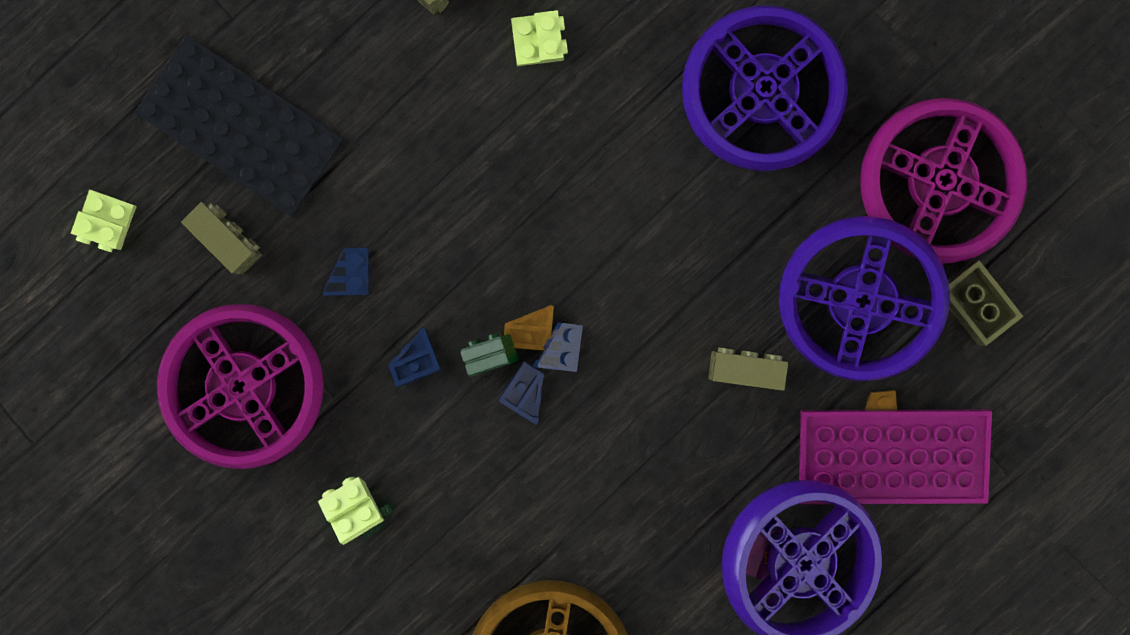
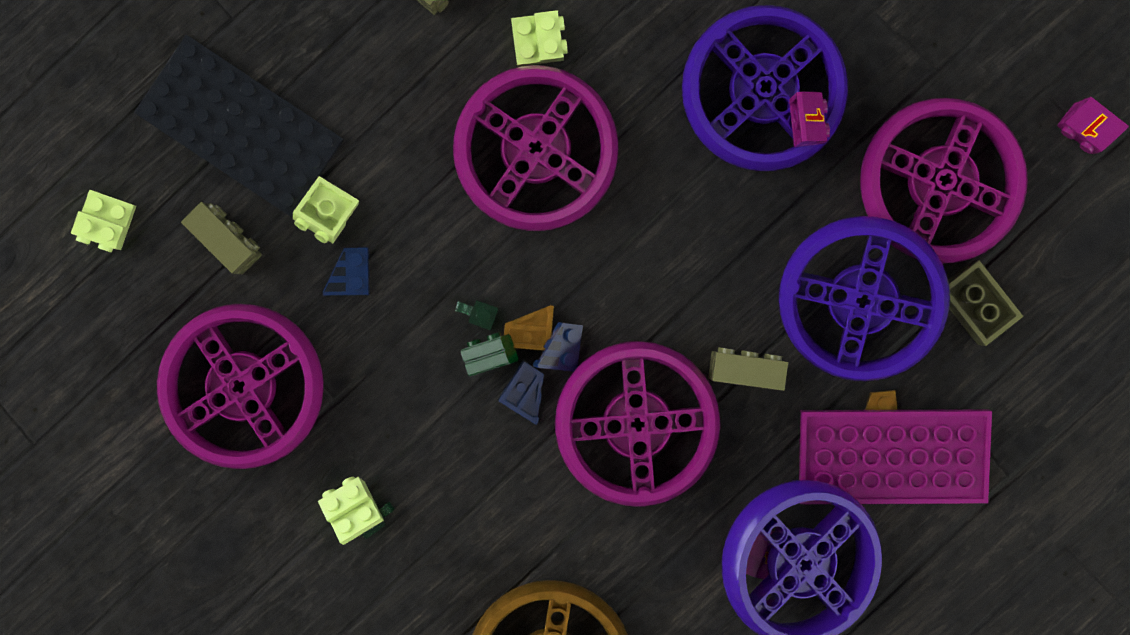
(324, 210): none -> yellowish green plate
(415, 360): dark blue wing -> none
(480, 315): none -> clear green plate
(558, 144): none -> magenta wheel
(702, 418): none -> magenta wheel
(808, 119): none -> magenta slope
(1091, 125): none -> magenta slope

